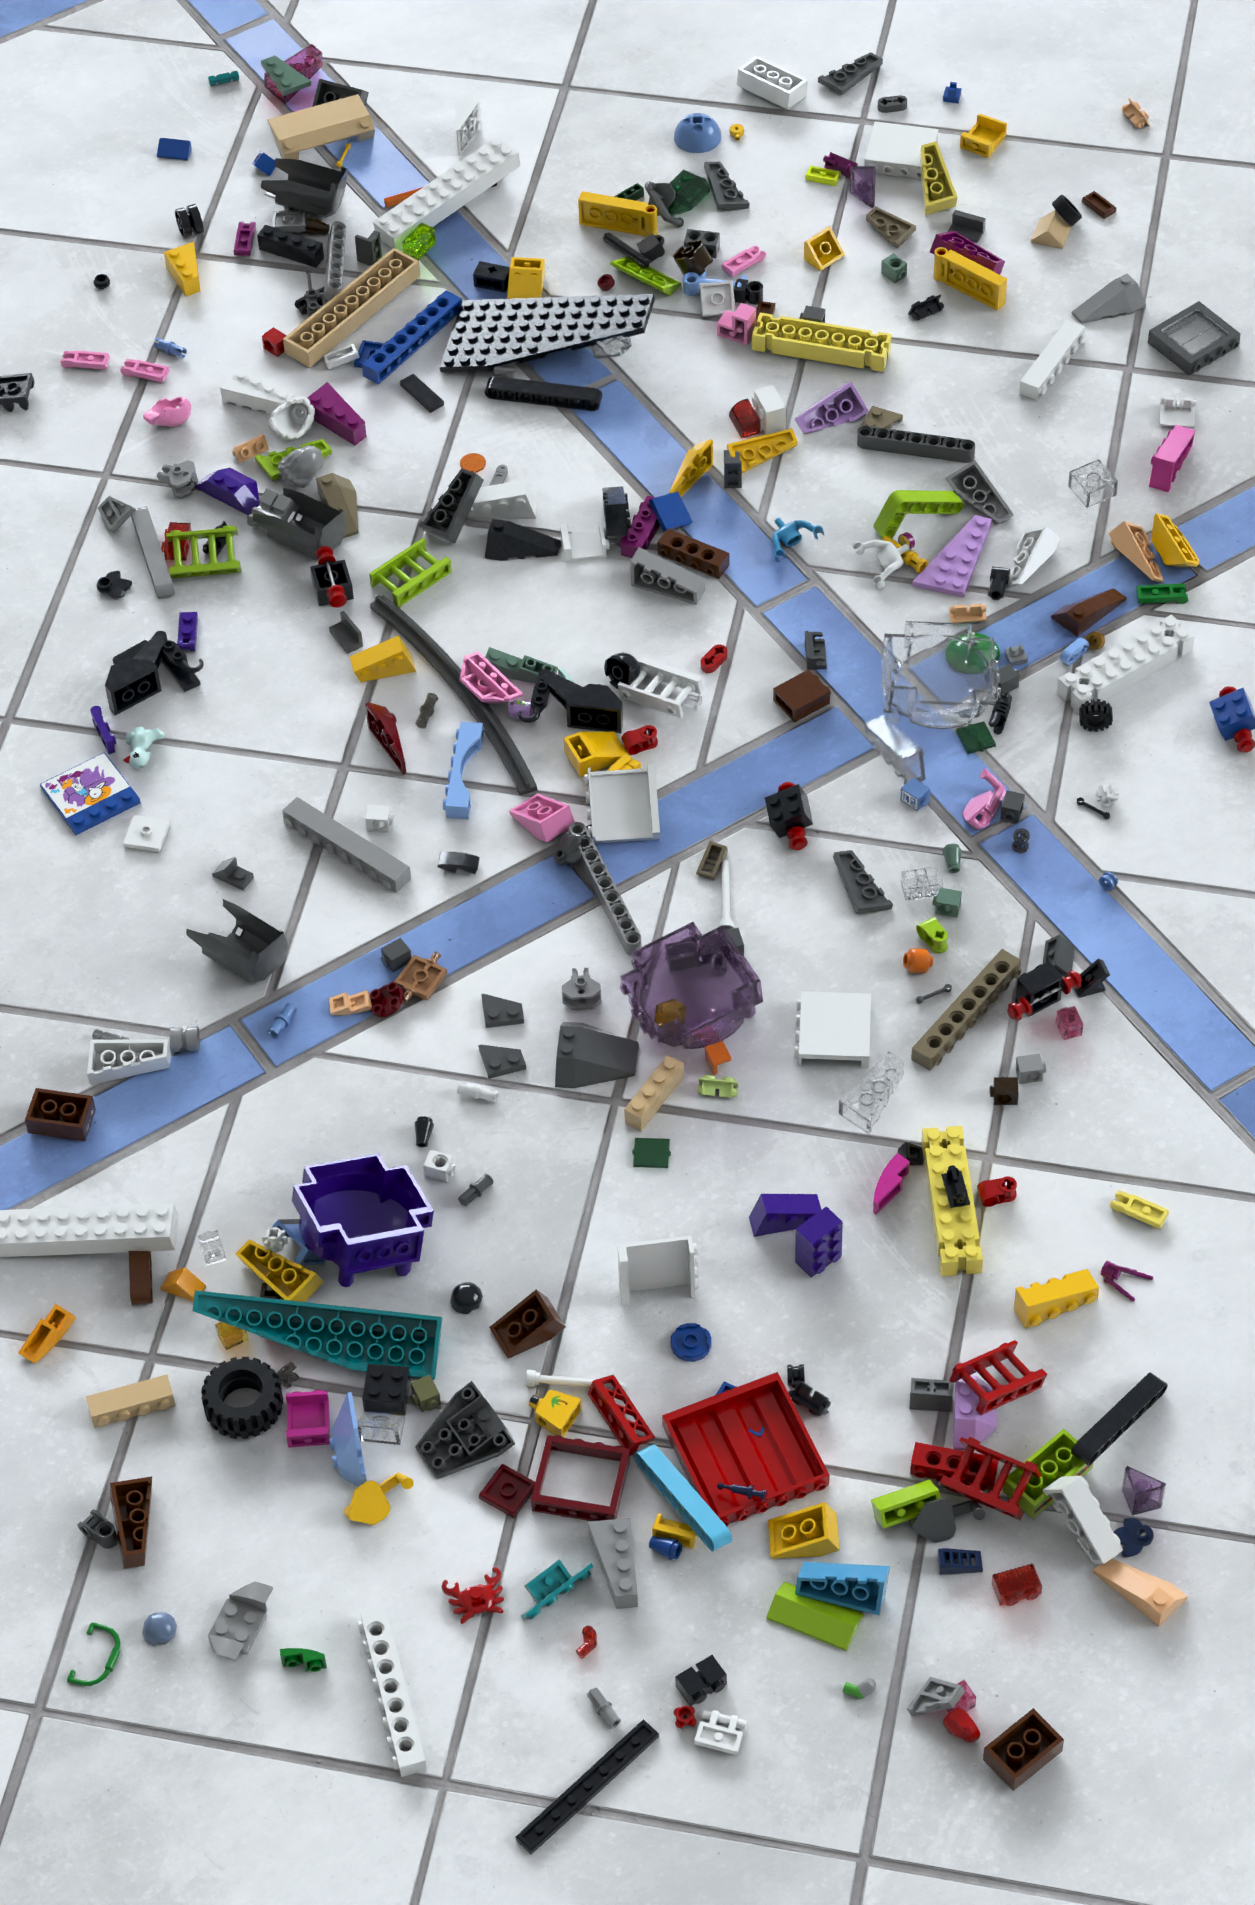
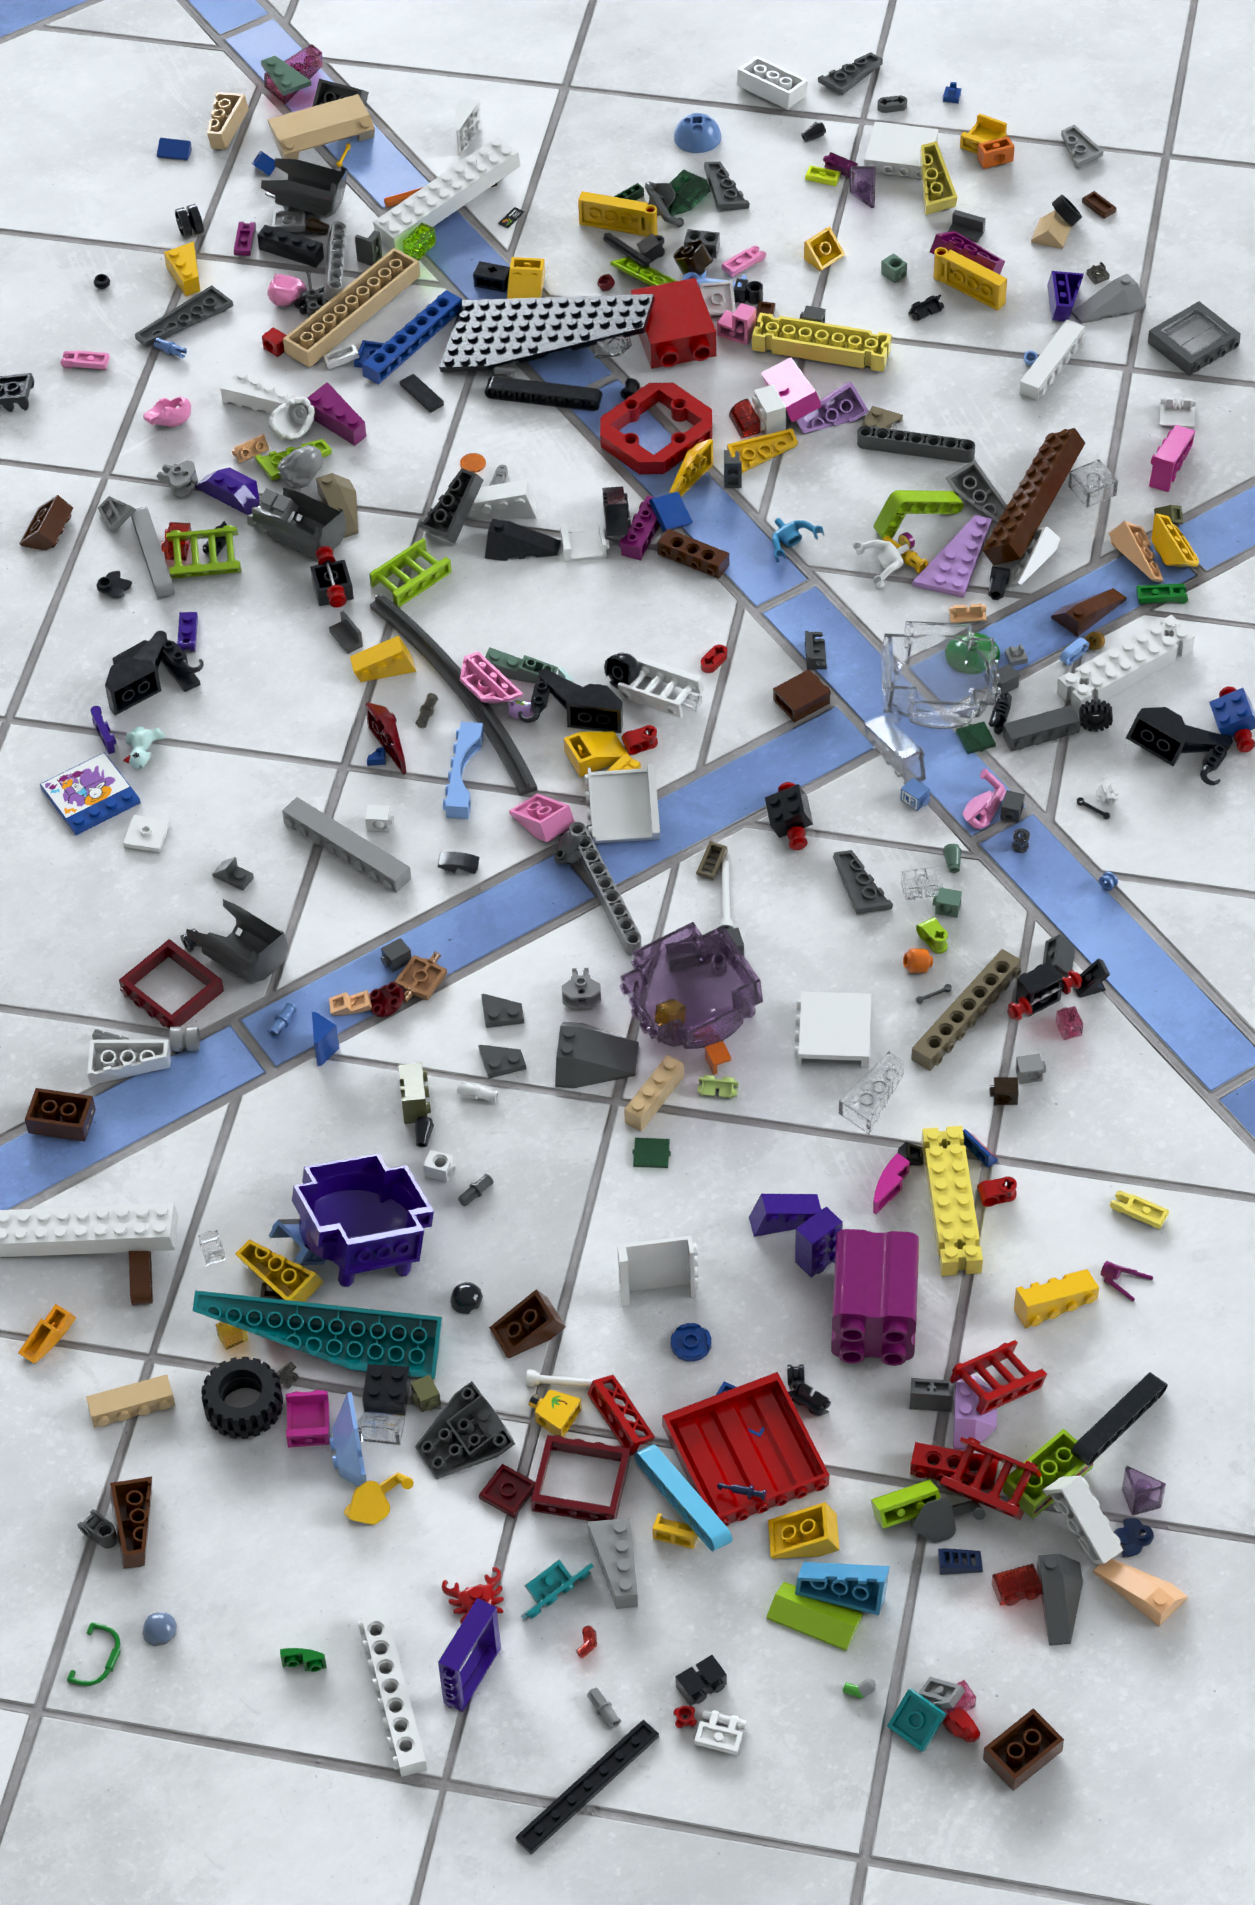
(47, 524): none -> reddish brown slope
(145, 370): bright pink hinge -> none
(169, 949): none -> dark red window
(182, 1284): light orange slope -> none
(188, 943): none -> black wheel
(191, 312): none -> dark grey wing
(223, 78): teal axle -> none
(226, 118): none -> tan wedge
(240, 1620): light grey piece -> none
(275, 1239): white gear -> none
(285, 289): none -> bright pink piece
(325, 1038): none -> blue slope
(377, 757): none -> blue tile
(413, 1092): none -> wedge
(480, 1627): none -> dark purple window
(511, 217): none -> black sticker
(626, 446): none -> red panel
(631, 387): none -> black bush
(665, 578): light grey wedge -> none
(667, 1547): blue cone -> none
(678, 325): none -> red brick
(736, 131): yellow piece -> none
(792, 388): none -> brick
(814, 131): none -> black cone
(875, 1296): none -> magenta brick
(890, 226): dark tan wing -> none
(916, 1720): none -> teal plate
(955, 1187): black hinge -> none
(979, 1149): none -> blue slope
(995, 152): none -> orange brick
(1030, 357): none -> light blue hinge
(1033, 496): none -> reddish brown brick
(1041, 728): none -> dark grey brick
(1060, 1595): none -> dark grey wedge
(1062, 293): none -> dark purple wedge
(1080, 146): none -> light grey wing
(1098, 273): none -> clear smoke tile
(1139, 117): light nougat hinge -> none
(1167, 737): none -> black slope
(1172, 511): none -> olive panel

